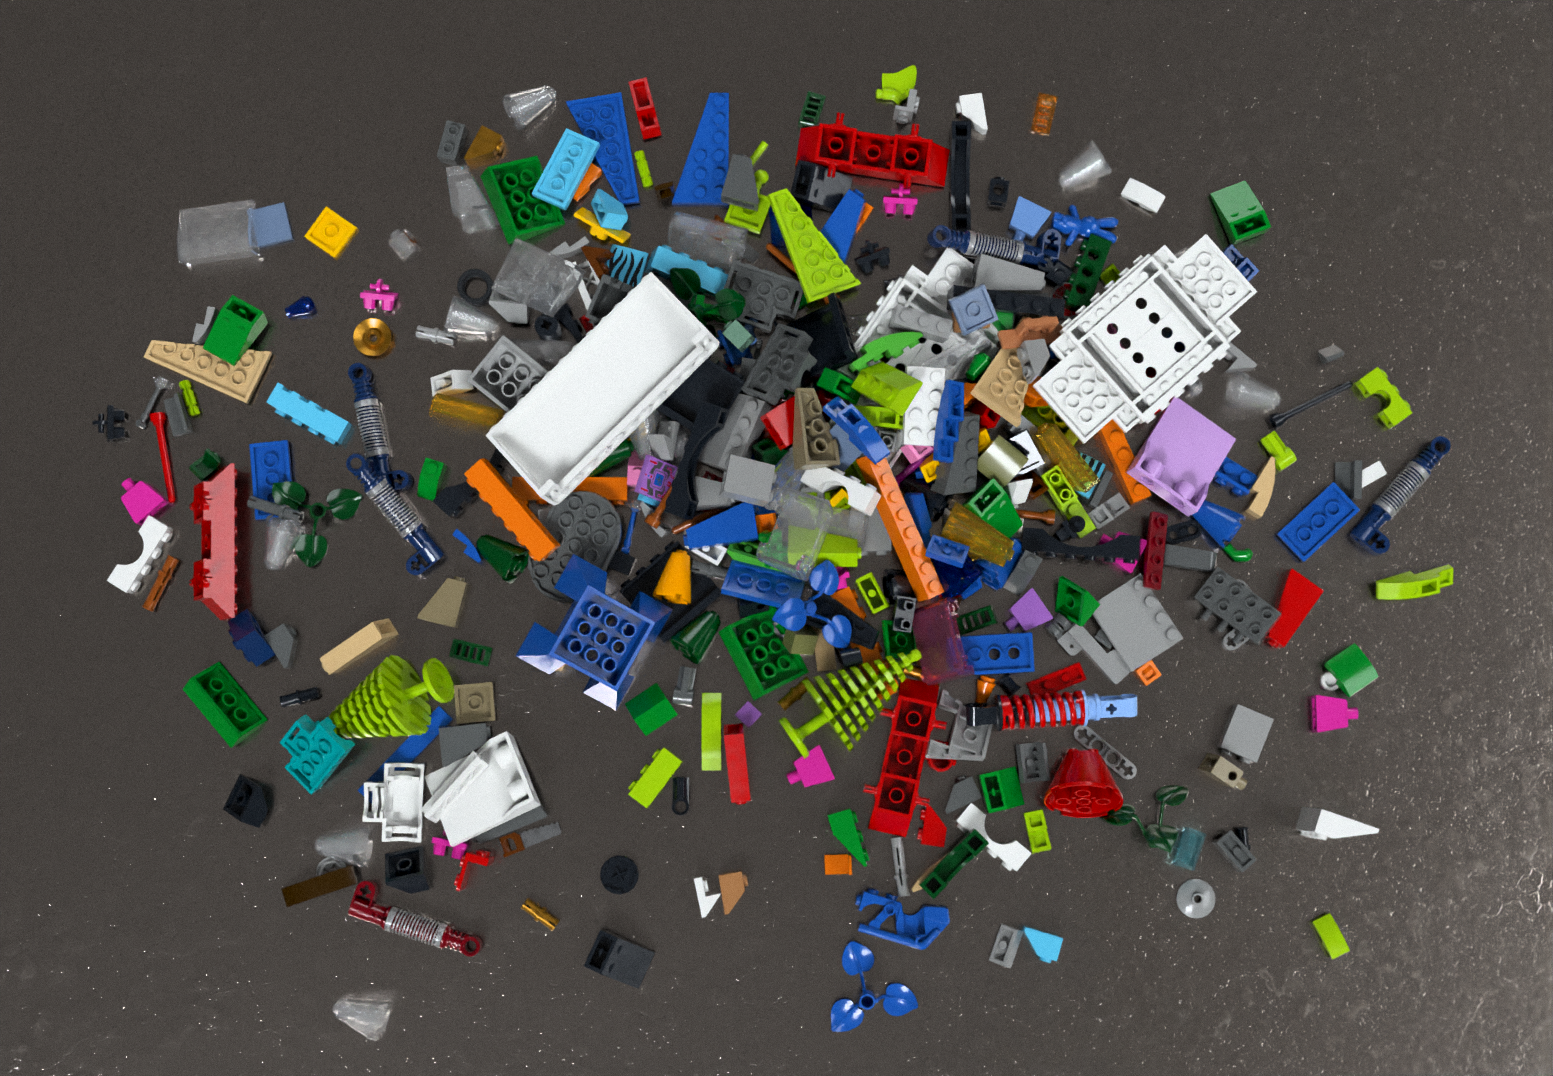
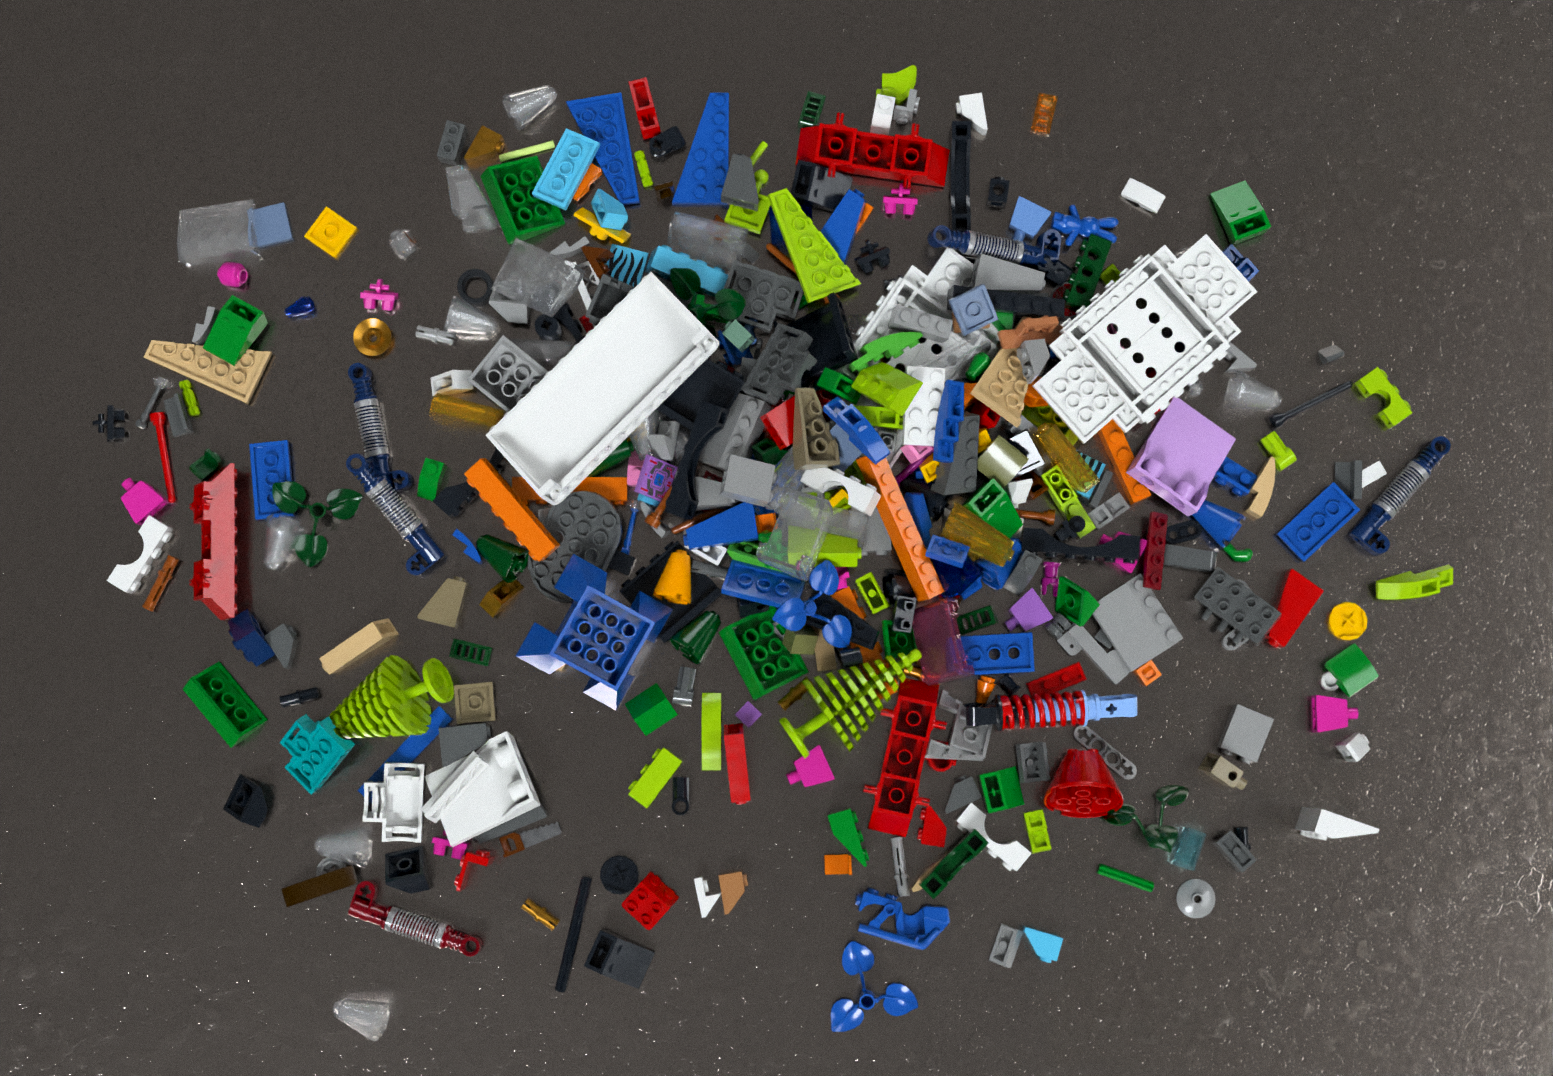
(232, 274): none -> dark pink head
(283, 511): dark grey pin -> none
(309, 414): medium azure wedge -> none
(500, 596): none -> pearl gold slope
(526, 151): none -> yellowish green bar
(573, 934): none -> black axle
(649, 901): none -> red bracket
(669, 141): none -> black piece
(882, 114): none -> white slope
(1050, 577): none -> magenta piece
(1084, 167): clear cone -> none
(1125, 877): none -> green axle
(1331, 936): lime slope -> none
(1347, 621): none -> yellow tile
(1353, 747): none -> white slope

